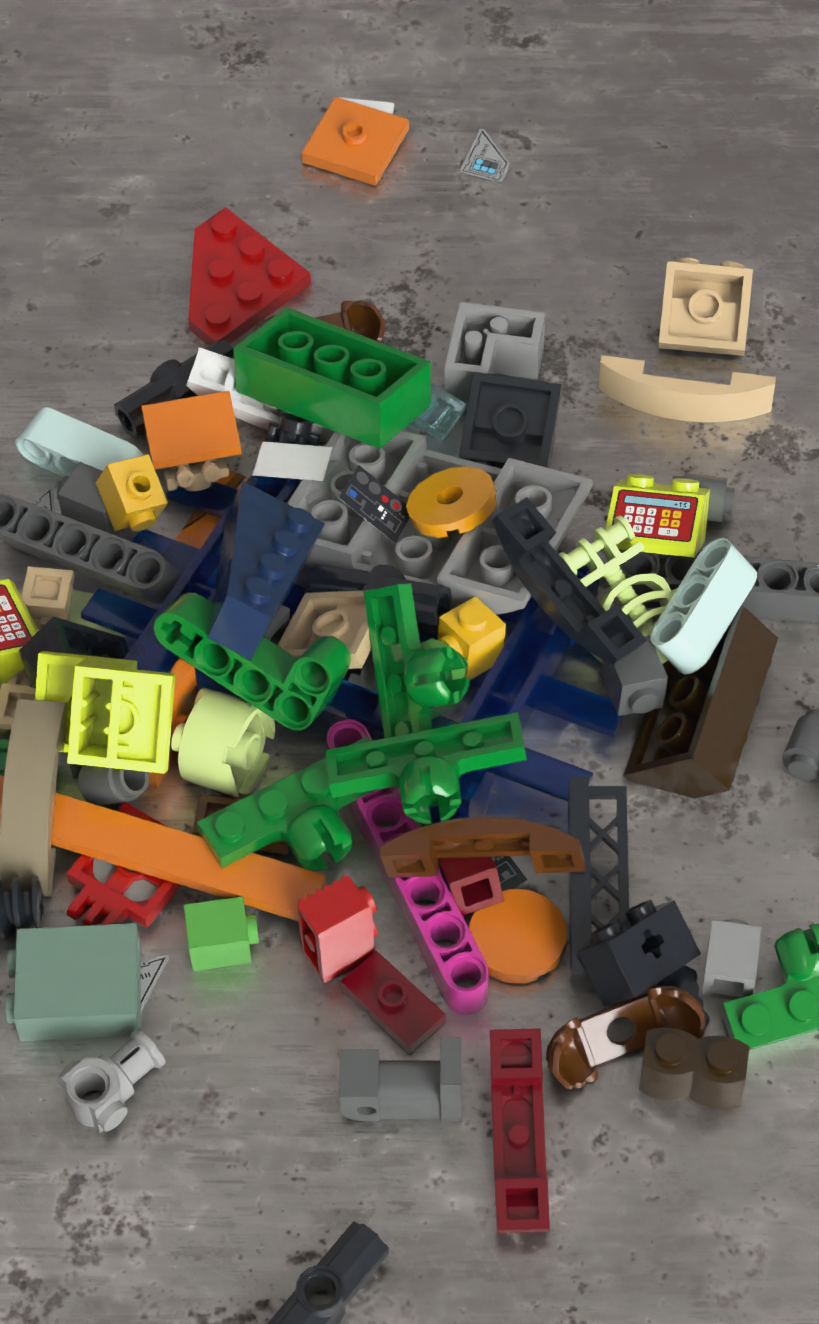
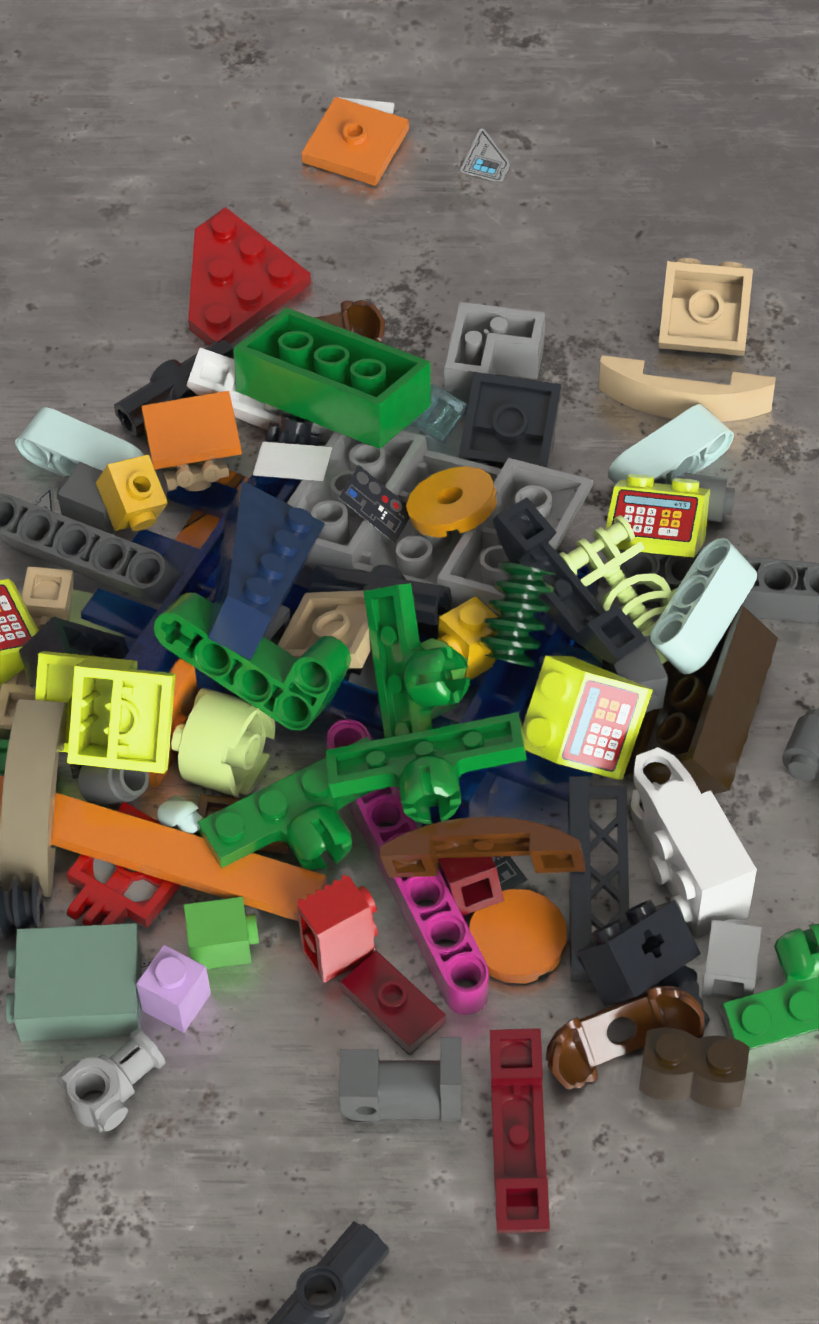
(173, 988): none -> lavender brick
(180, 812): none -> light aqua arm
(516, 613): none -> dark green piece
(584, 716): none -> slope
(676, 448): none -> light aqua beam
(691, 846): none -> white brick

